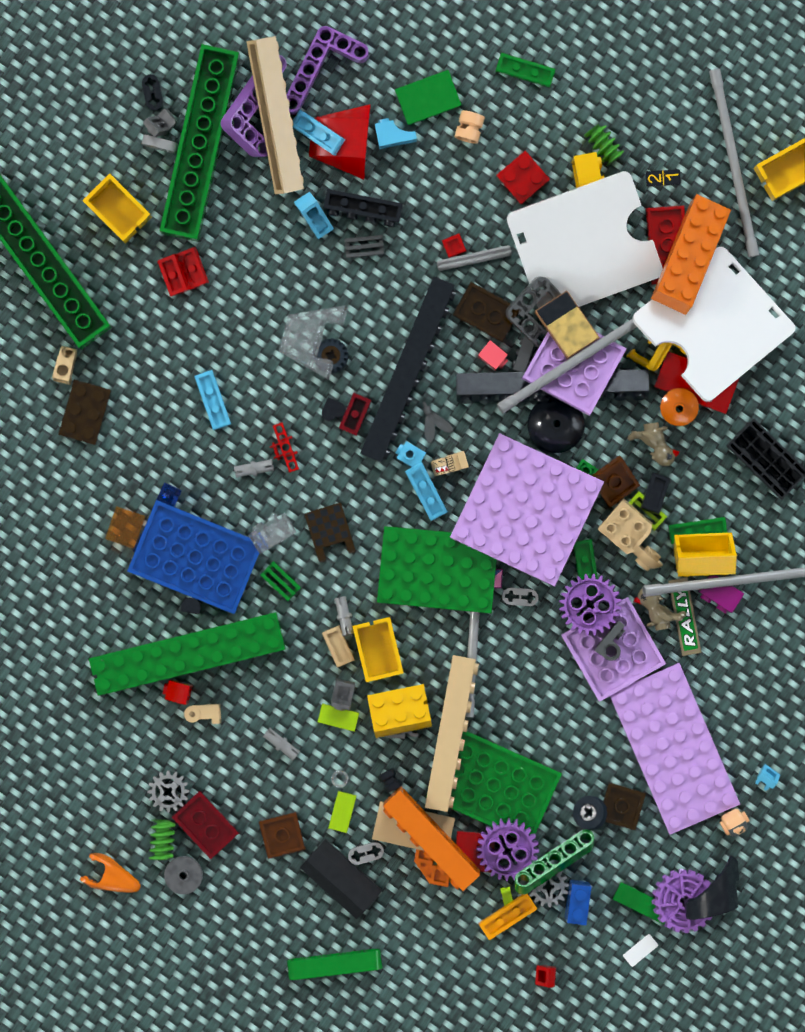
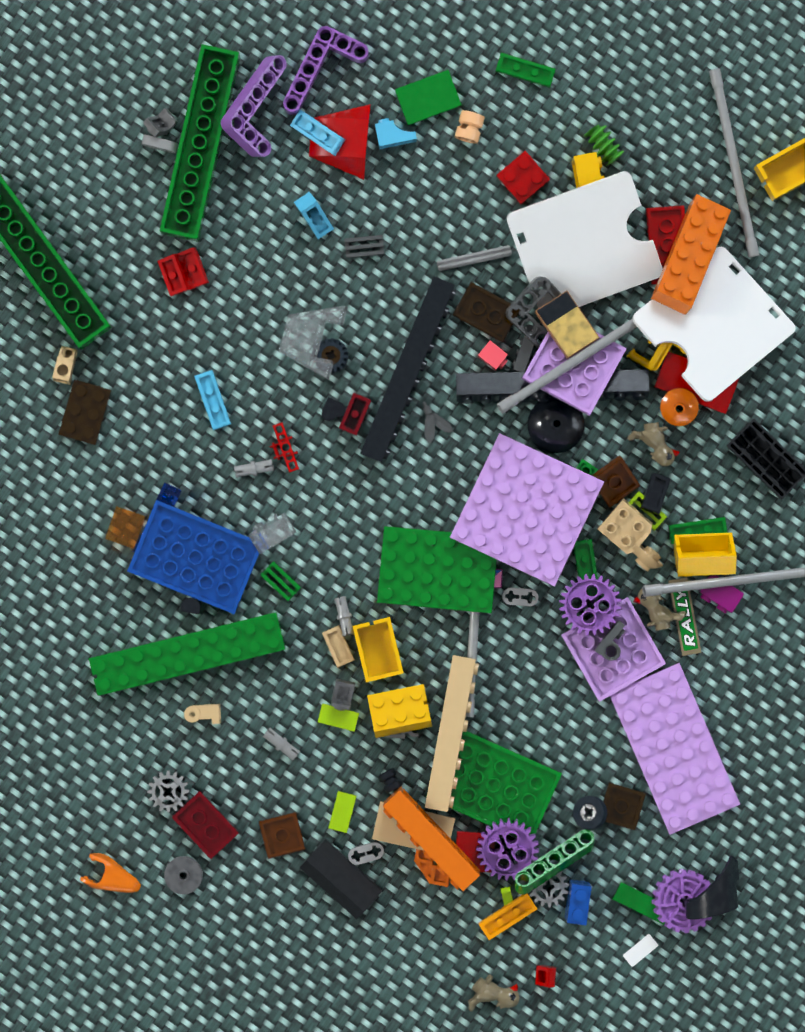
(117, 208): yellow piece -> none
(148, 94): black beam -> none
(162, 839): bright green piece -> none
(177, 692): red slope -> none
(275, 115): tan brick -> none
(328, 528): dark brown flag -> none
(334, 777): clear bush -> none
(334, 964): green beam -> none
(363, 207): black brick -> none
(410, 454): medium azure brick -> none
(426, 491): medium azure tile -> none
(449, 464): tan leg -> none
(454, 245): red tile -> none
(489, 991): none -> dark tan animal
(663, 177): black sticker -> none
(734, 822): light nougat head -> none
(768, 776): medium azure tile -> none

